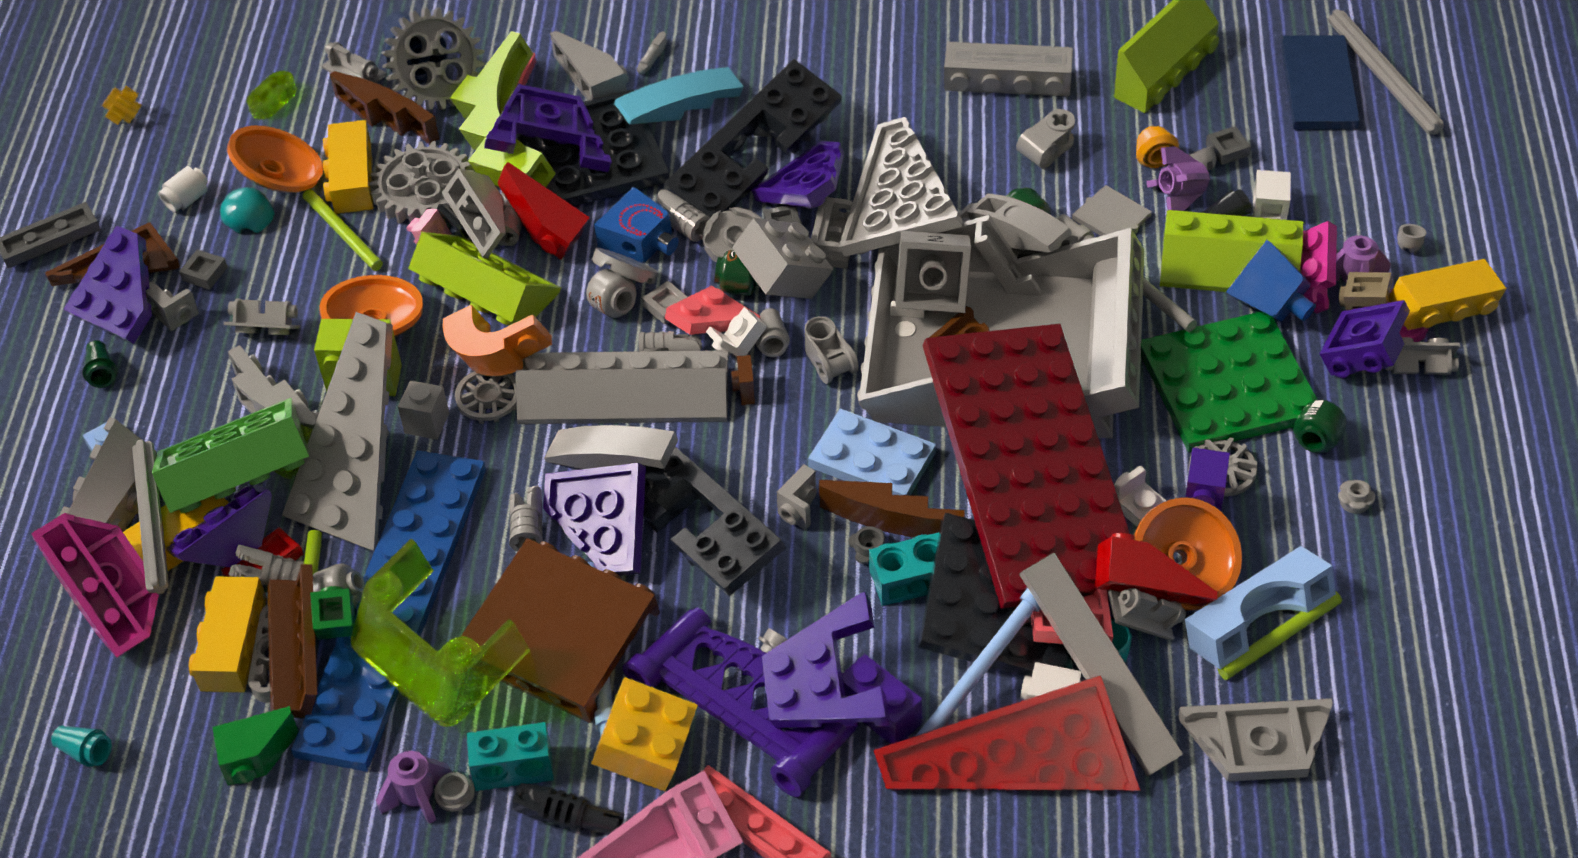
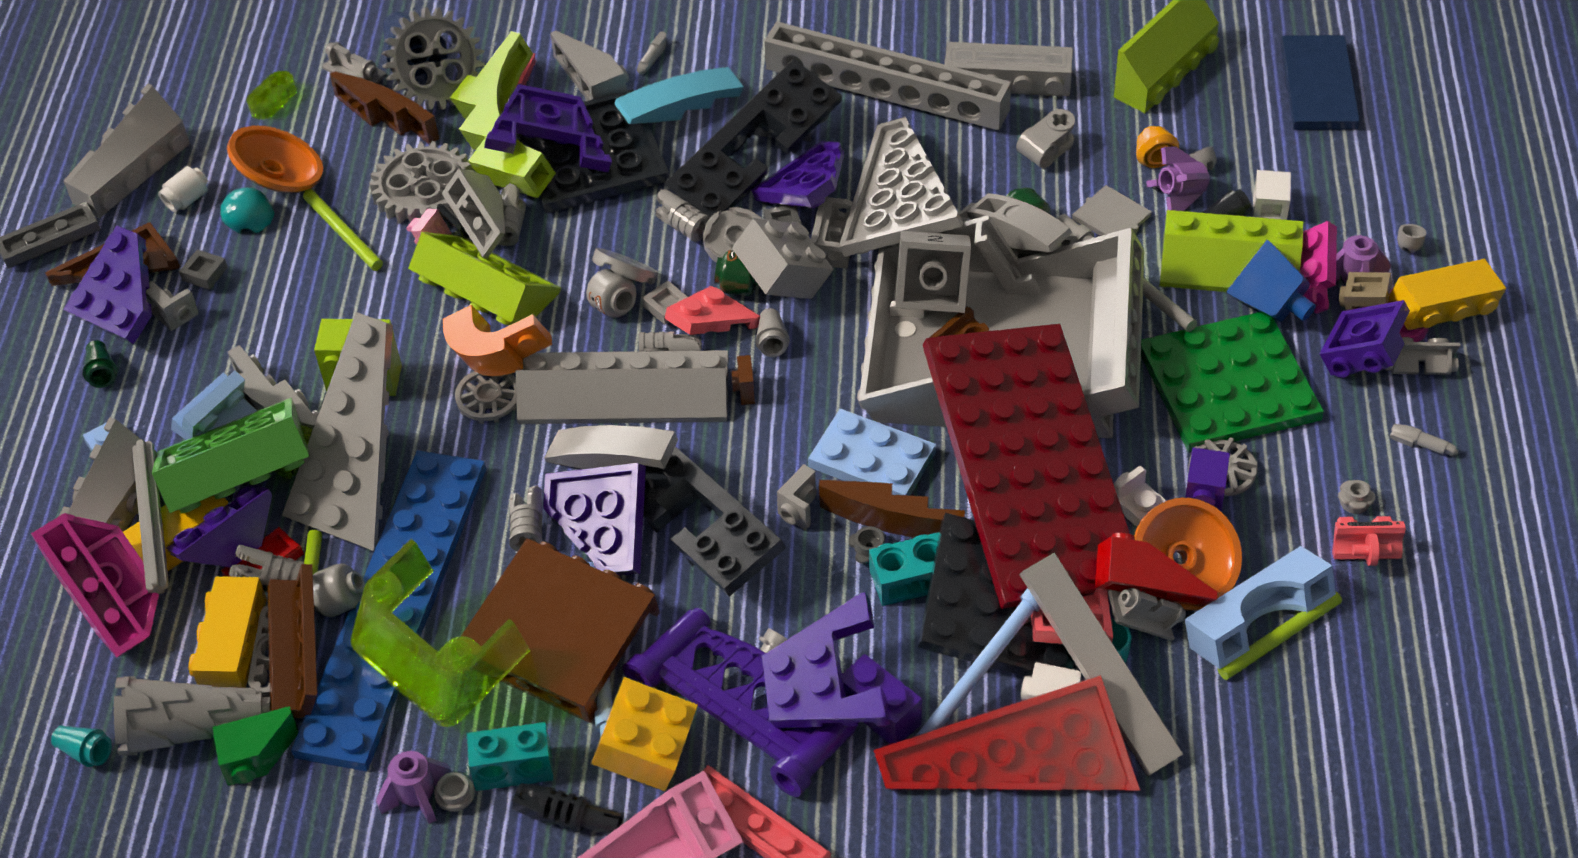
(121, 105): yellow gear -> none
(128, 154): none -> light grey wedge
(171, 713): none -> light grey cone
(213, 407): none -> light blue piece
(276, 318): light grey hinge -> none
(332, 612): green brick -> none
(348, 167): yellow brick -> none
(375, 297): orange dish -> none
(423, 409): light grey brick -> none
(544, 214): red slope -> none
(636, 228): blue torso -> none
(741, 334): white bracket -> none
(828, 349): light grey piece -> none
(891, 75): none -> light grey brick
(1228, 145): dark grey plate -> none
(1259, 737): light grey wing -> none
(1319, 426): dark green head -> none
(1368, 540): none -> coral hips
(1386, 72): light grey axle -> none
(1413, 436): none -> light grey piece

